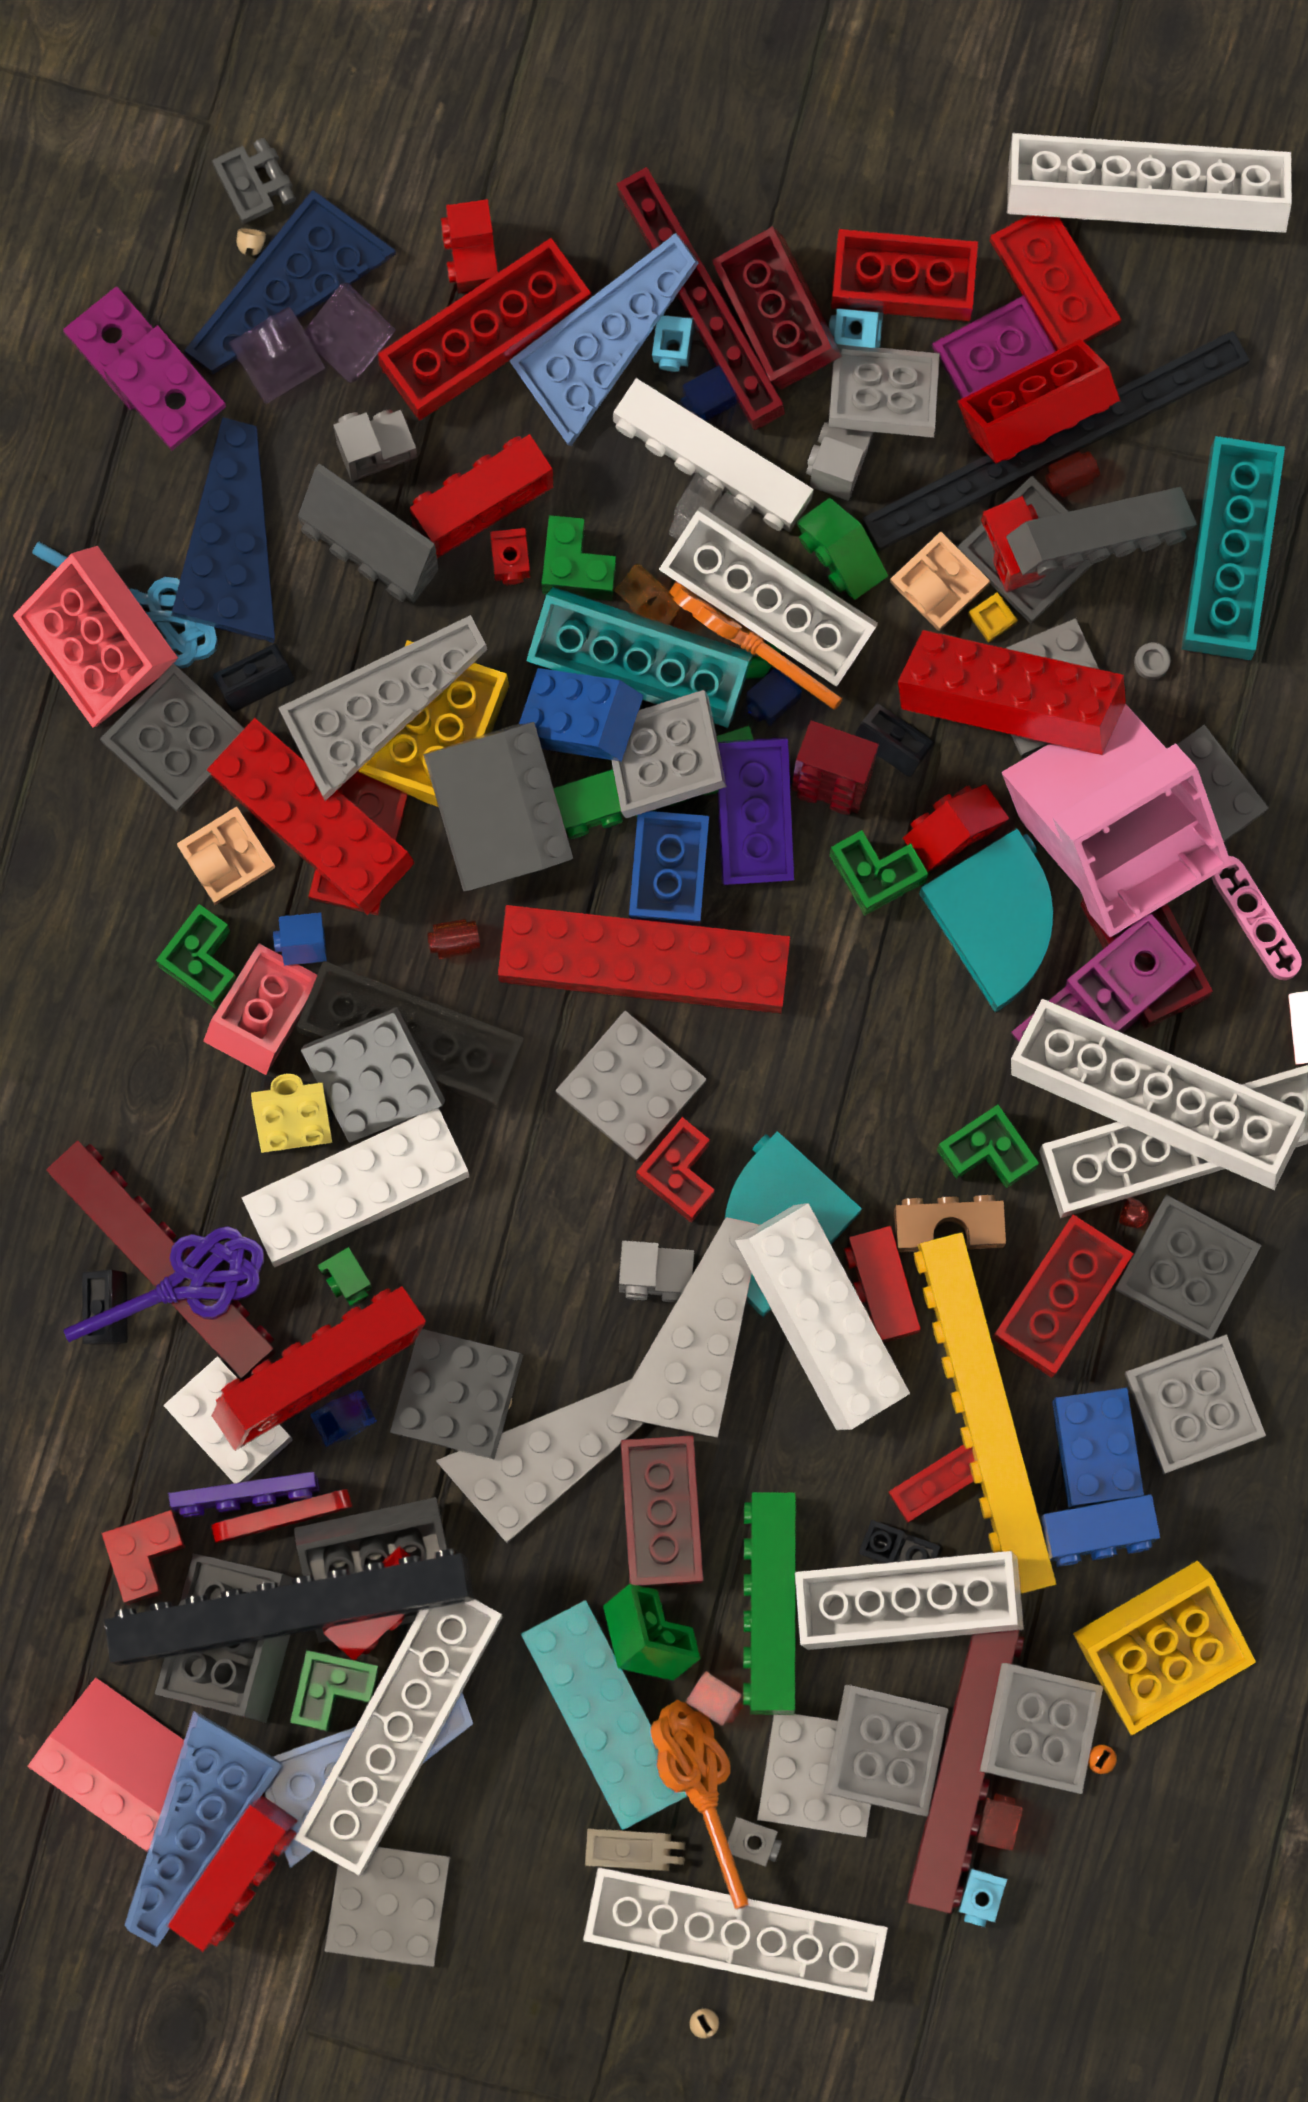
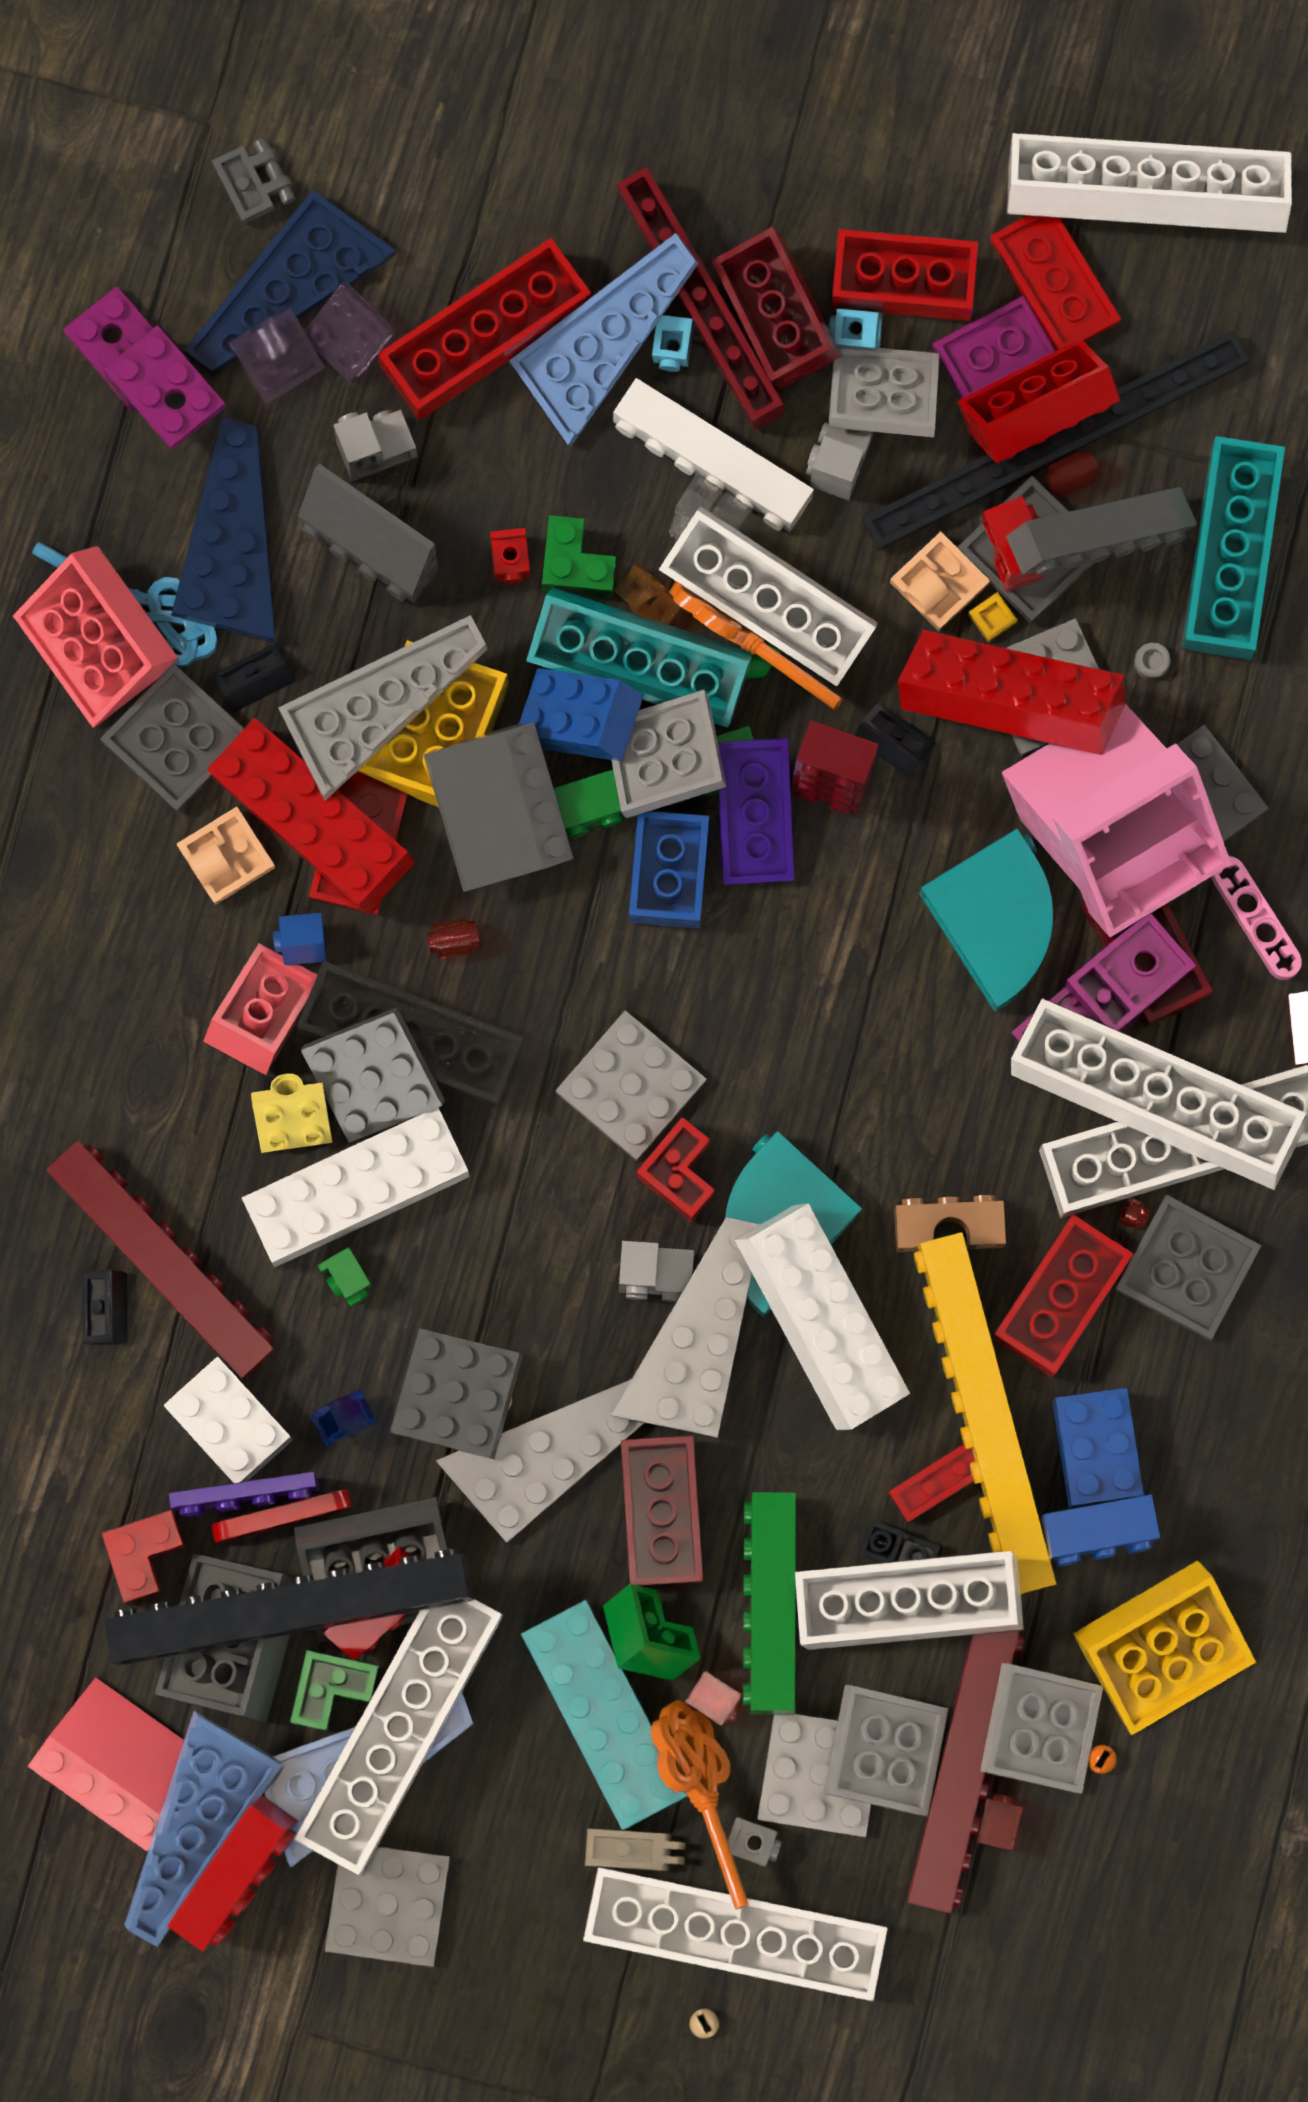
(166, 1292): dark purple piece -> none
(190, 957): green brick -> none
(250, 239): tan hinge -> none
(317, 1367): red brick -> none
(470, 237): red brick -> none
(482, 495): red brick -> none
(643, 959): red brick -> none
(708, 394): clear blue brick -> none
(772, 697): clear blue brick -> none
(842, 547): green brick -> none
(875, 880): green brick -> none
(882, 1283): red brick -> none
(955, 825): red brick -> none
(986, 1883): medium azure brick -> none
(989, 1139): green brick -> none
(1195, 1404): light grey plate -> none

